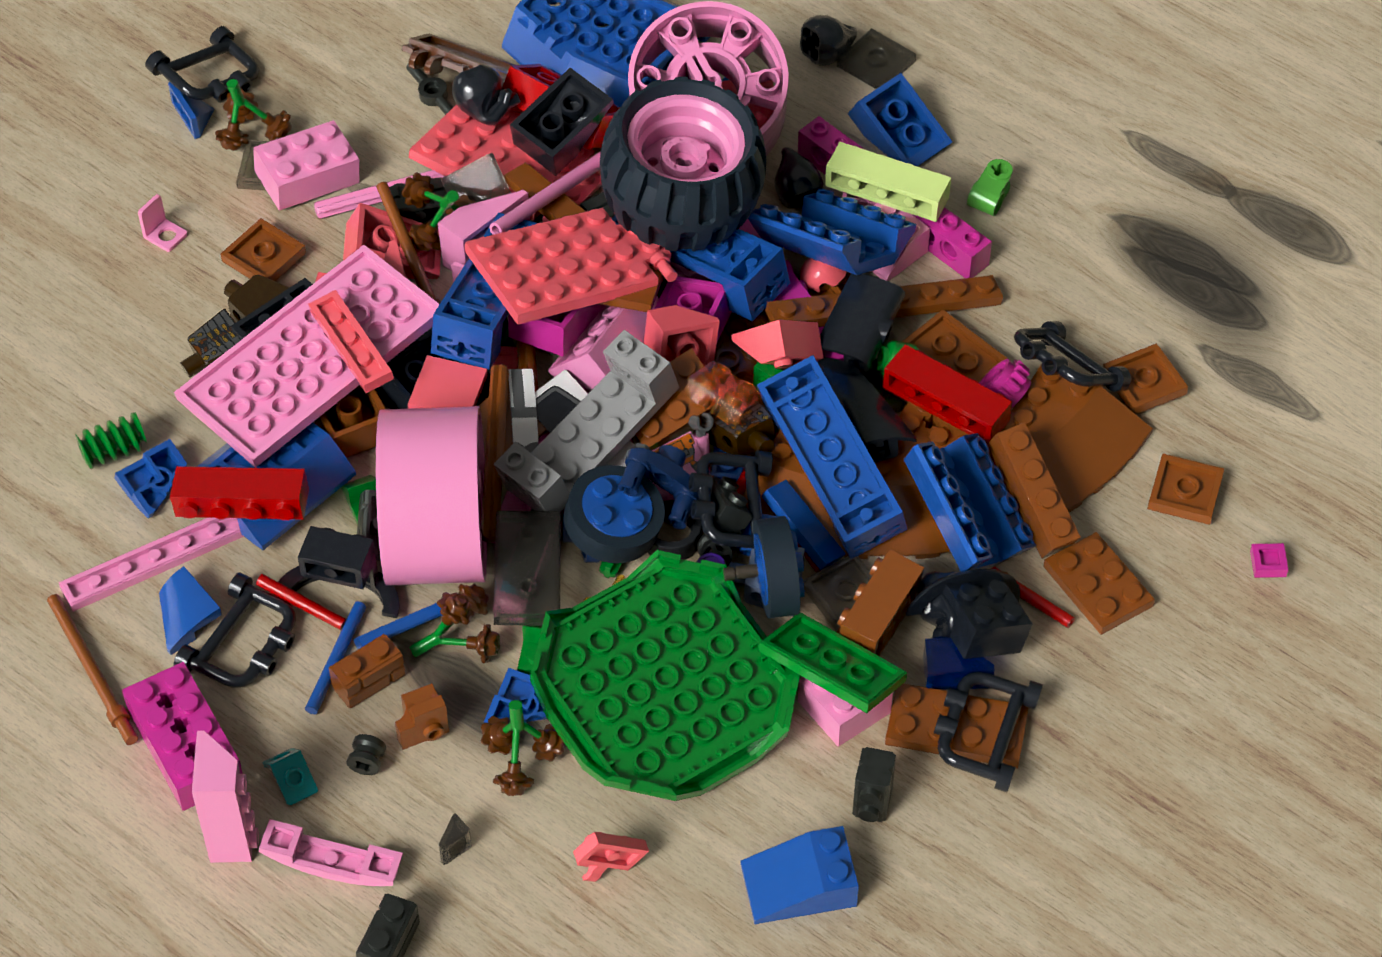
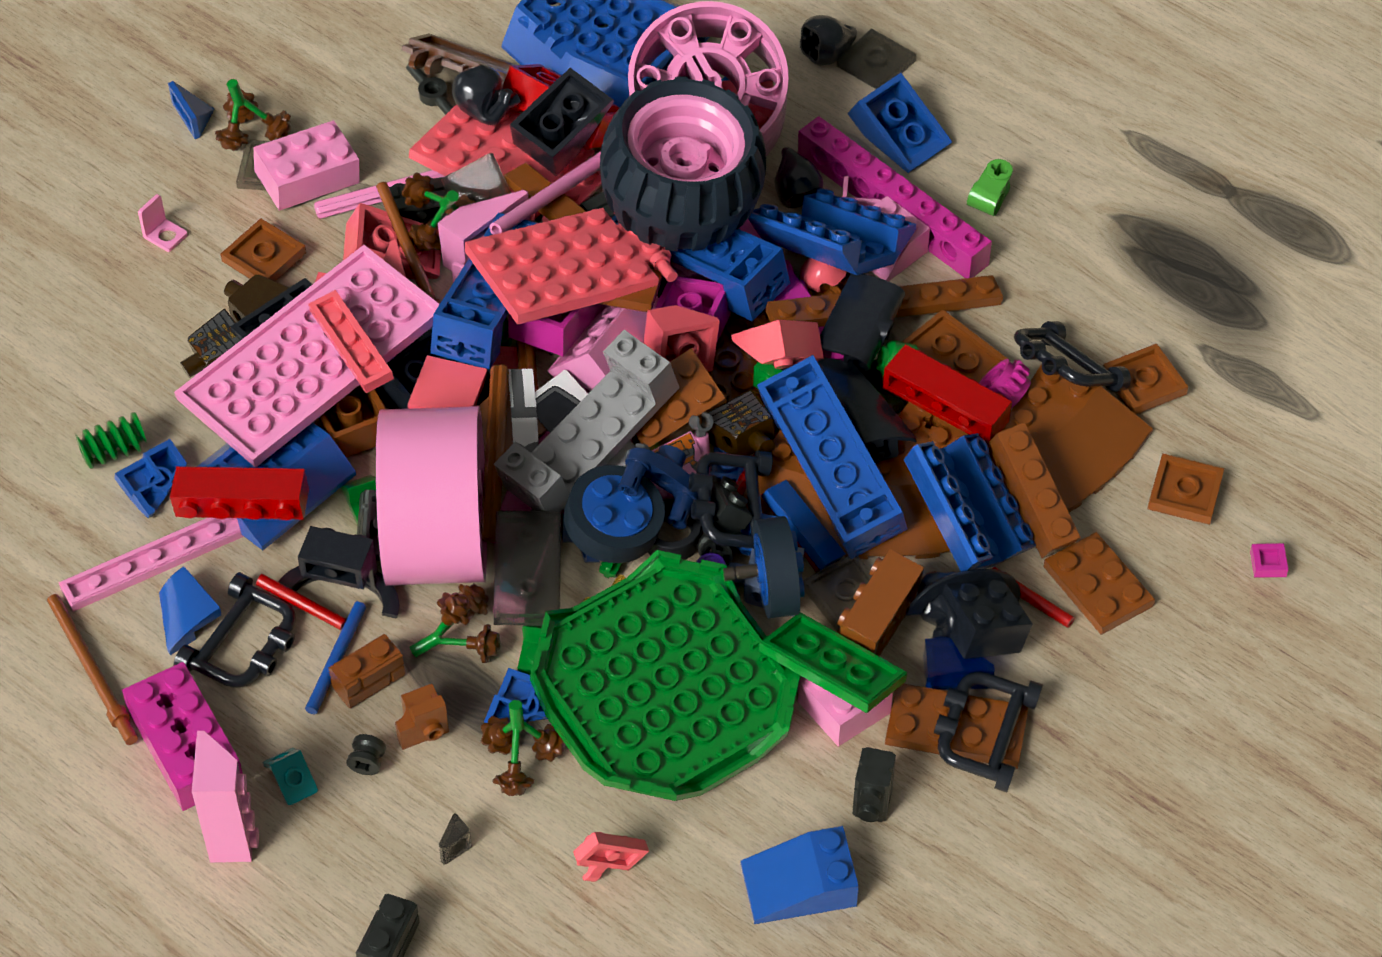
(222, 42): black bar -> none
(329, 859): bright pink slope -> none
(401, 625): blue tile -> none
(726, 388): clear orange hinge -> none
(887, 181): yellowish green brick -> none

